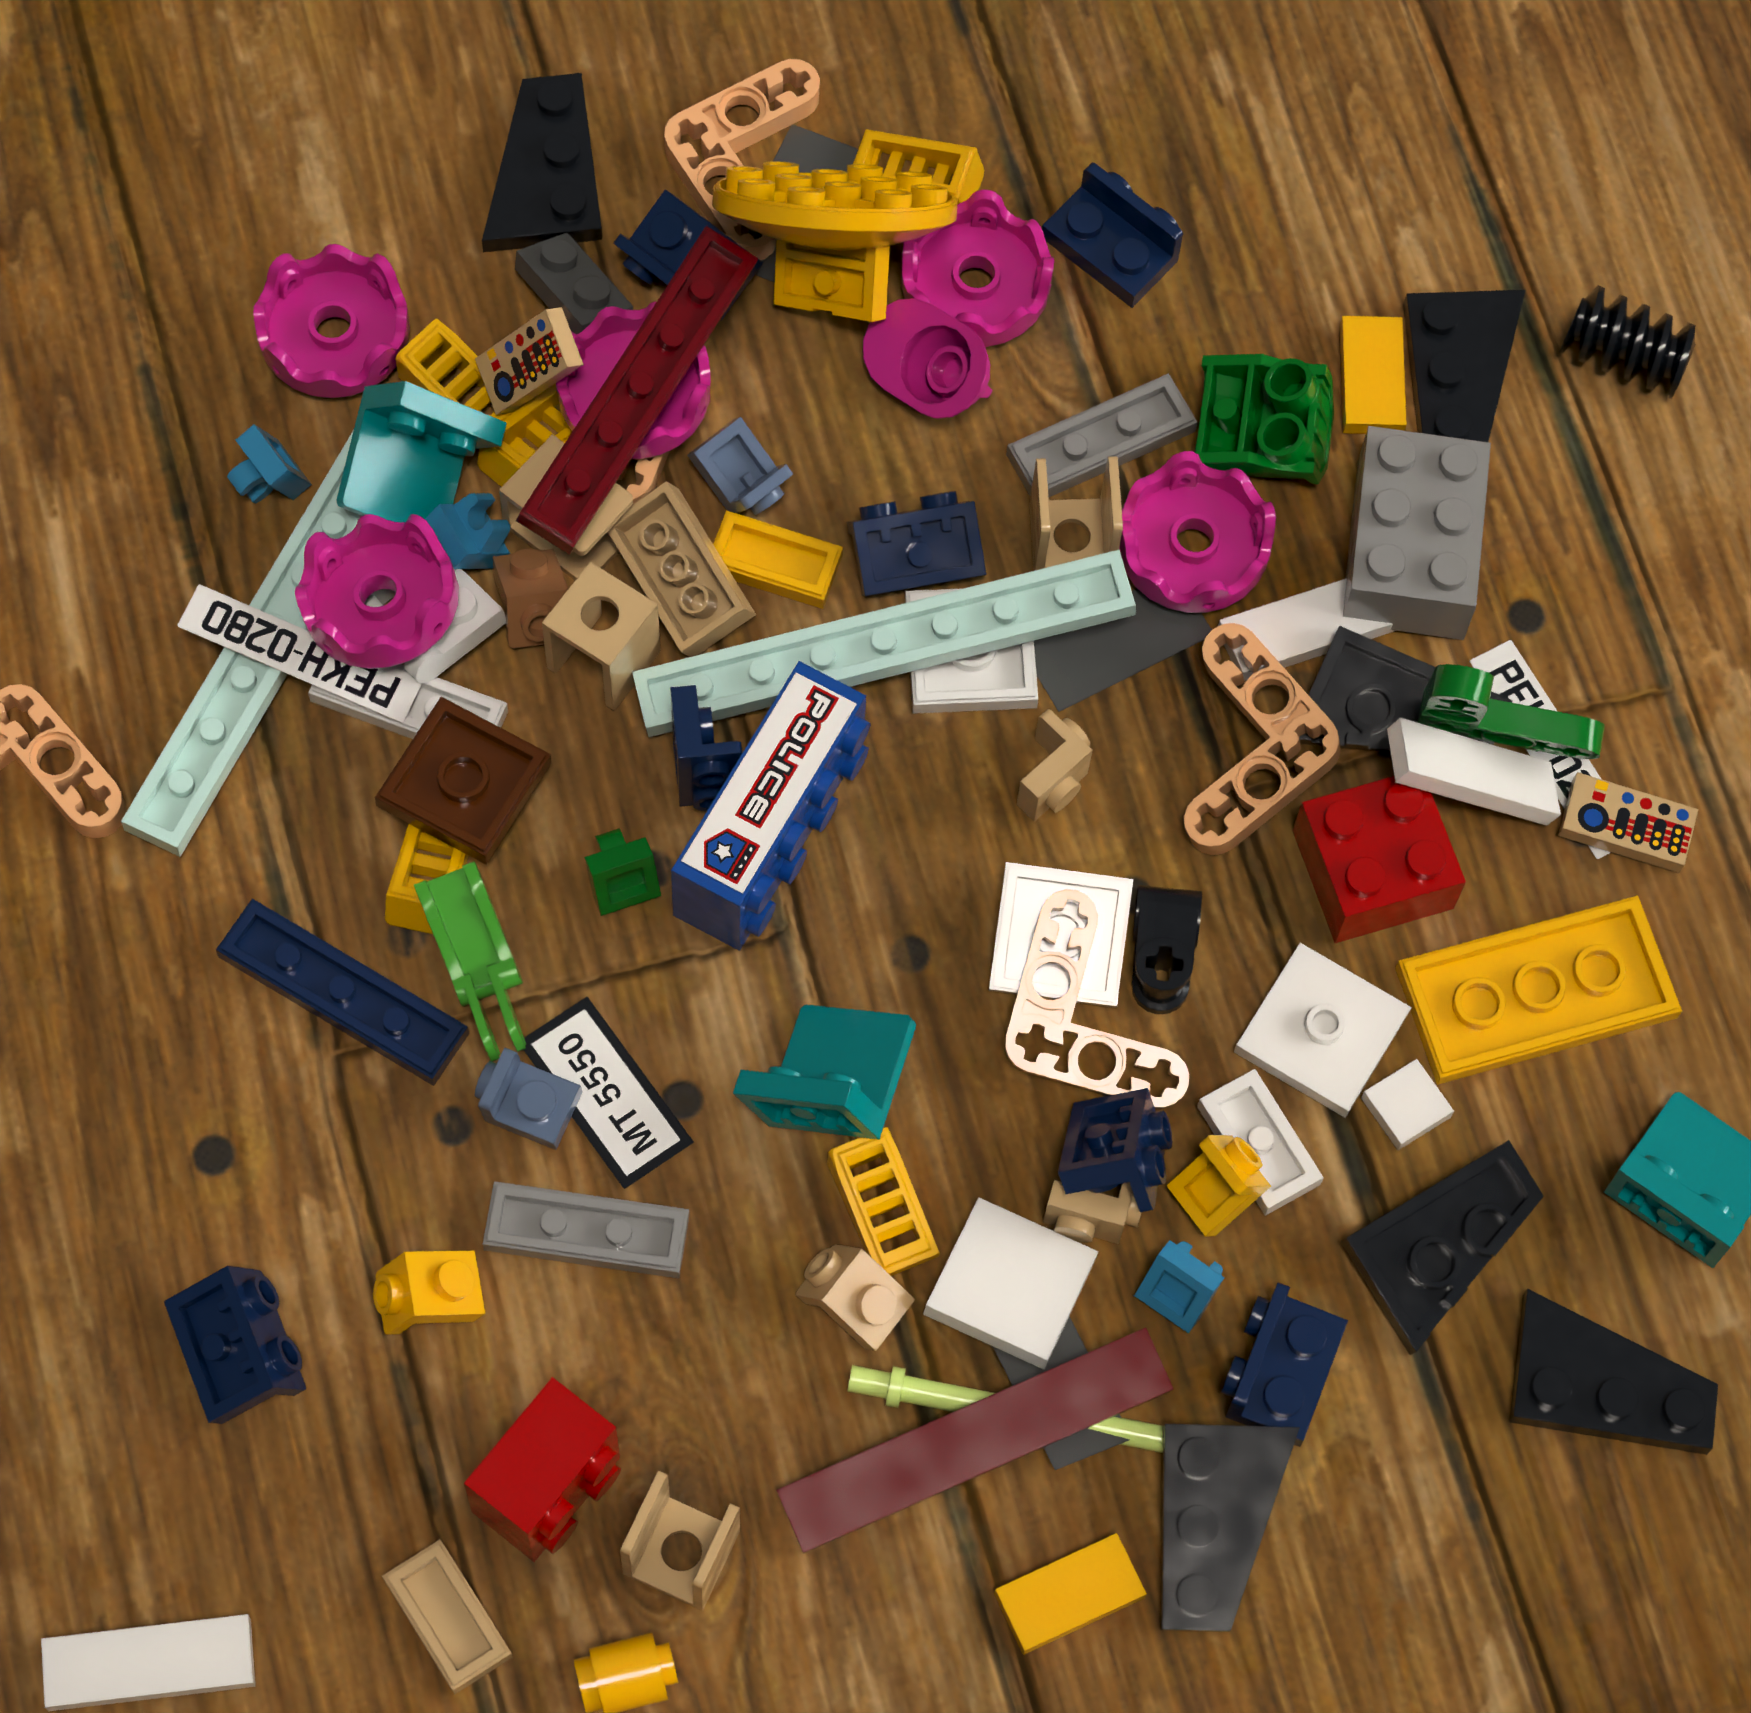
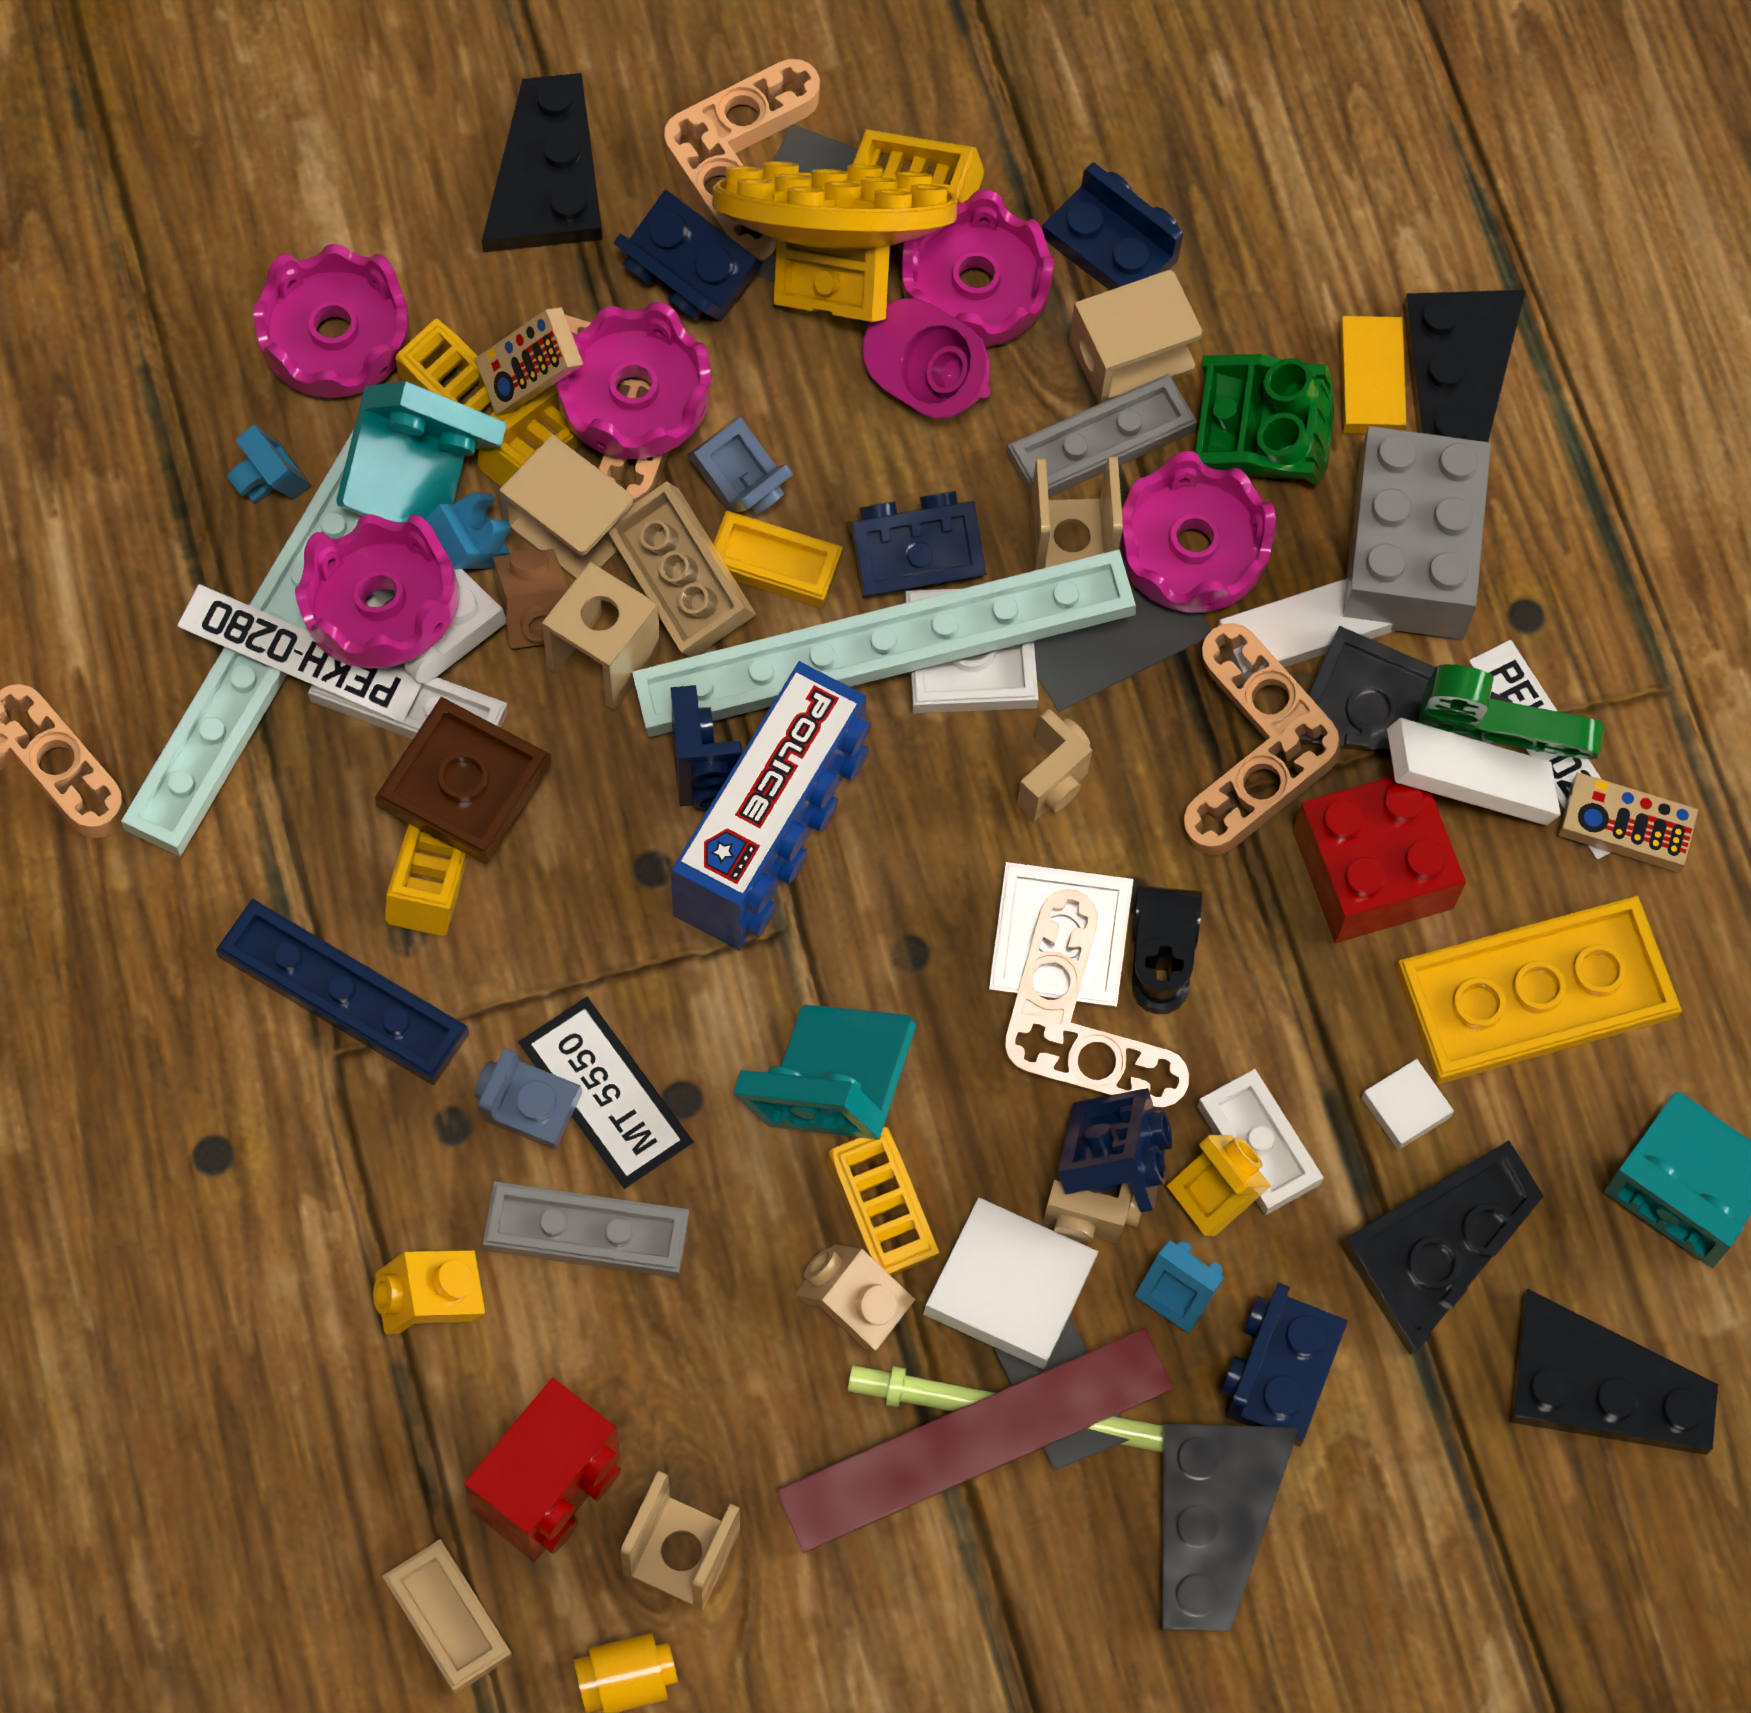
(147, 1662): white tile -> none
(235, 1342): dark blue bracket -> none
(473, 948): bright green arm -> none
(568, 279): dark grey plate -> none
(621, 872): green tile -> none
(636, 390): dark red tile -> none
(1070, 1593): yellow tile -> none
(1134, 335): none -> tan piece
(1322, 1030): white plate -> none
(1631, 340): black piece -> none

